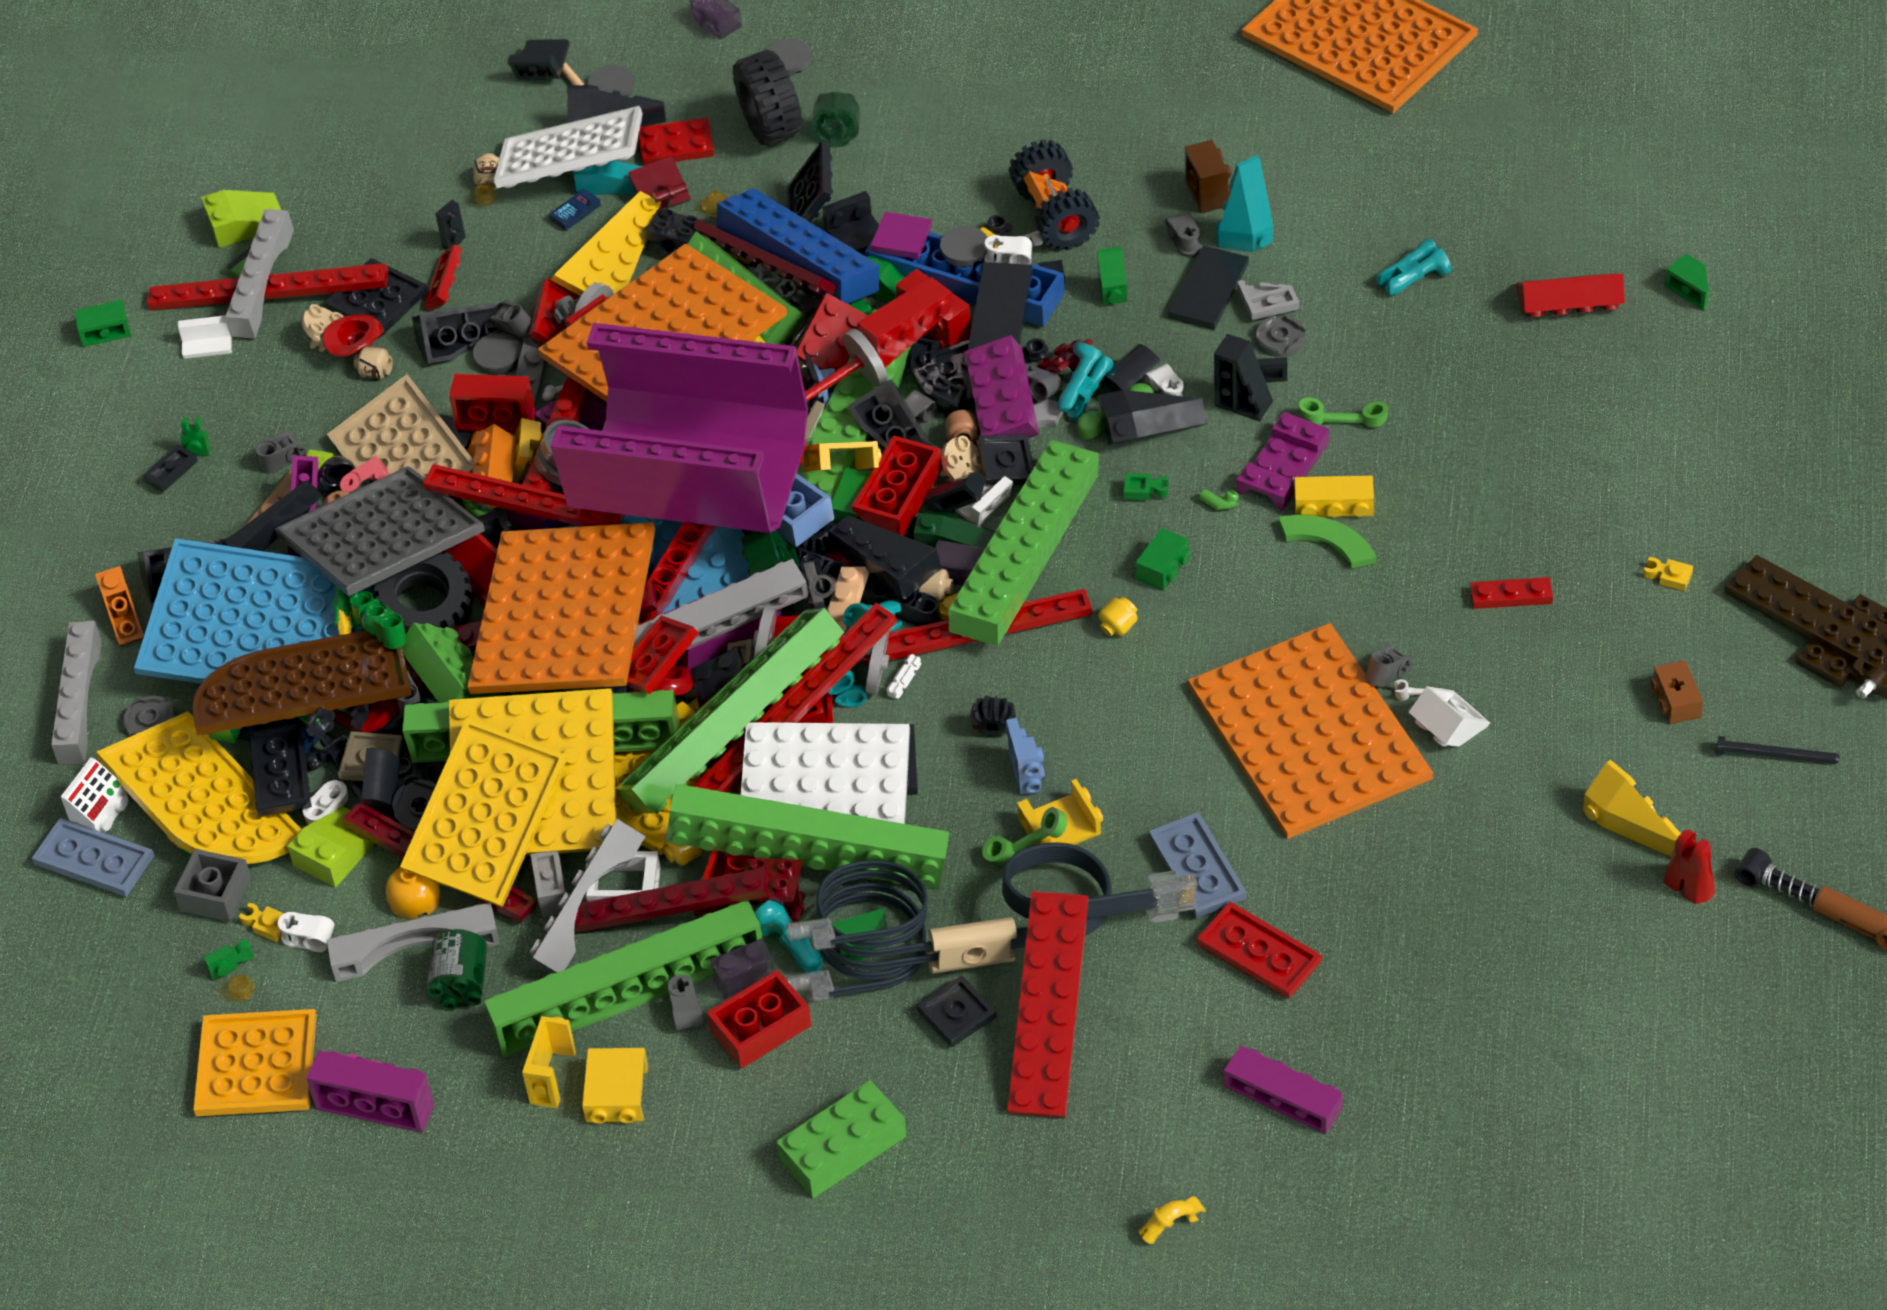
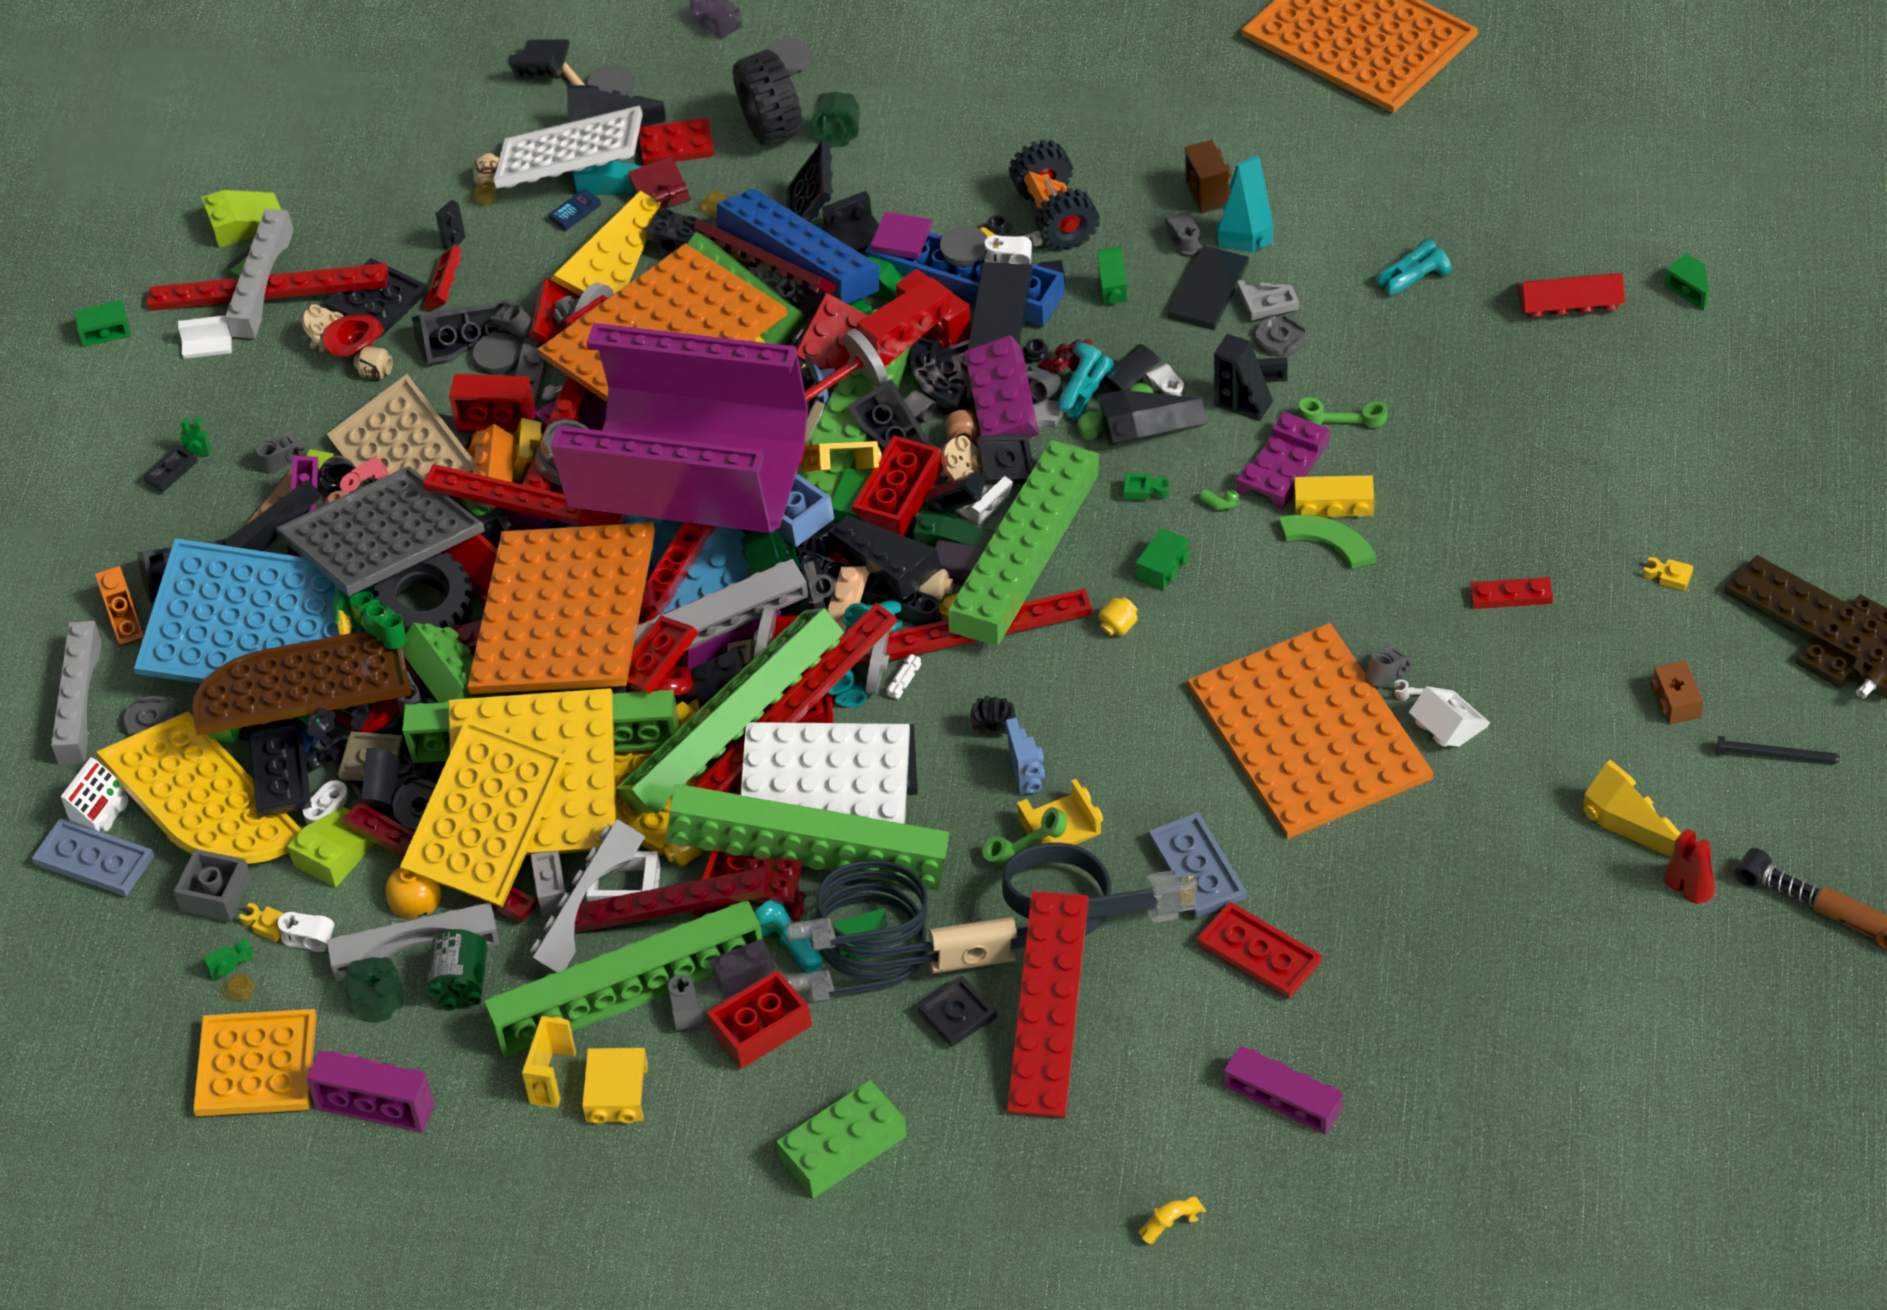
(373, 989): none -> clear green brick

